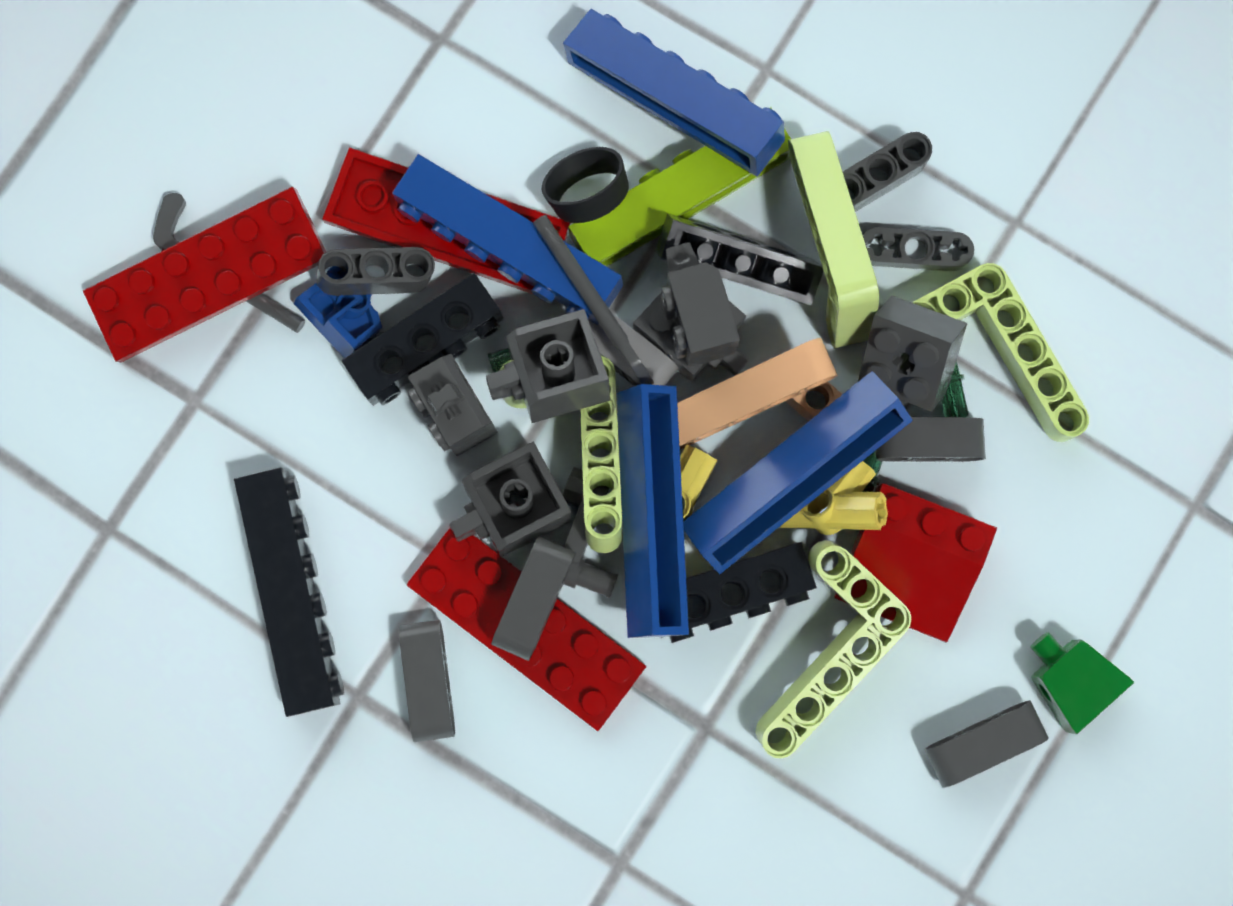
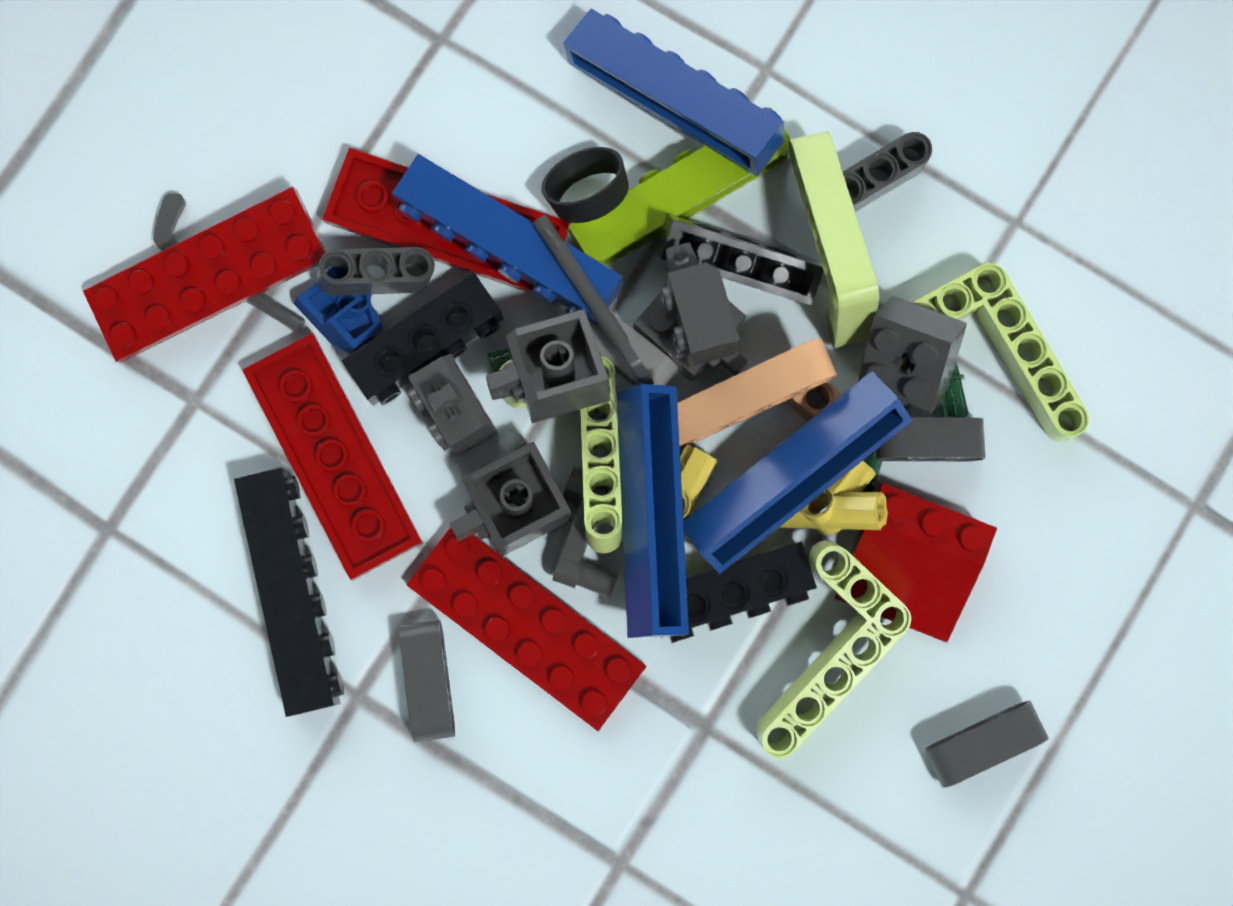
(332, 456): none -> red plate
(533, 598): dark grey beam -> none
(943, 260): dark grey beam -> none
(1076, 681): green torso -> none

